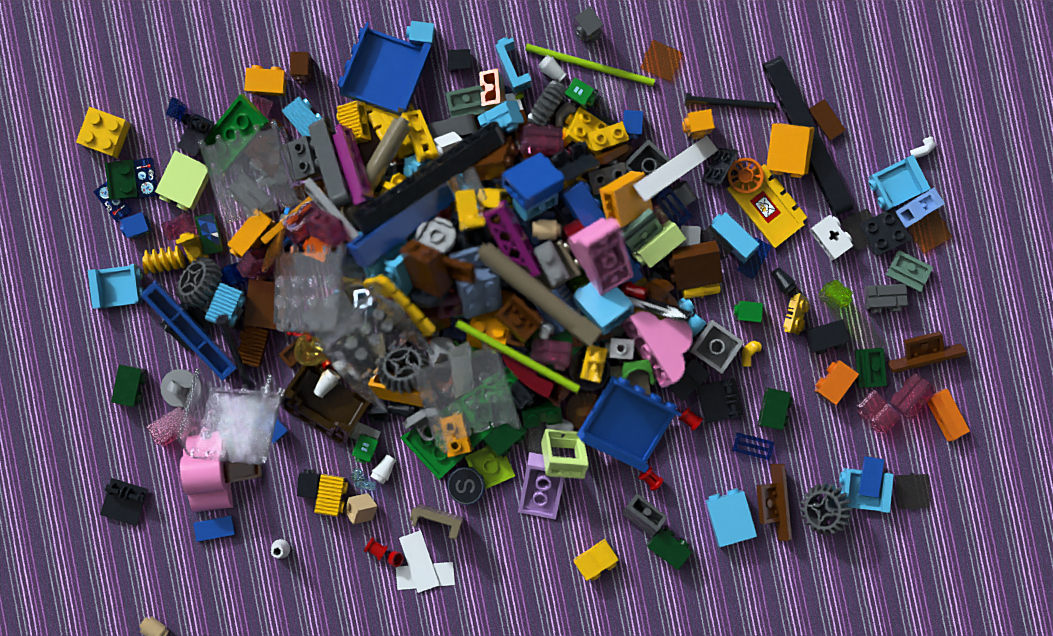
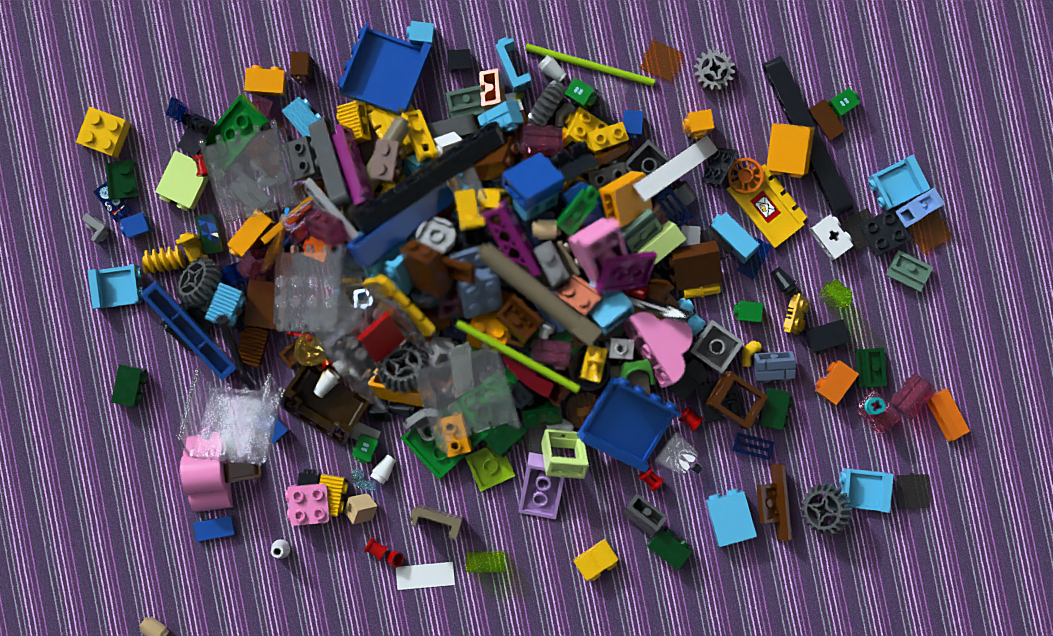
(95, 224): none -> light grey bracket
(123, 501): black hinge -> none
(145, 177): clear blue tile -> none
(167, 427): clear pink hinge -> none
(176, 387): light grey tile -> none
(178, 226): clear pink bracket -> none
(201, 167): none -> red bush
(307, 504): none -> bright pink bracket
(381, 337): none -> red tile
(388, 160): none -> bracket
(419, 561): white sticker -> none
(466, 485): black tile -> none
(485, 560): none -> clear neon green brick
(578, 210): none -> green hinge
(579, 295): none -> plate
(588, 26): dark grey brick -> none
(626, 272): none -> magenta tile
(679, 455): none -> clear torso
(711, 61): none -> light grey gear
(720, 391): none -> reddish brown window
(728, 102): black bar -> none
(774, 366): none -> sand blue brick
(844, 102): none -> green brick
(871, 476): blue tile -> none
(879, 402): none -> teal bush
(885, 296): dark grey brick -> none
(924, 150): white arm -> none
(925, 351): reddish brown bracket -> none

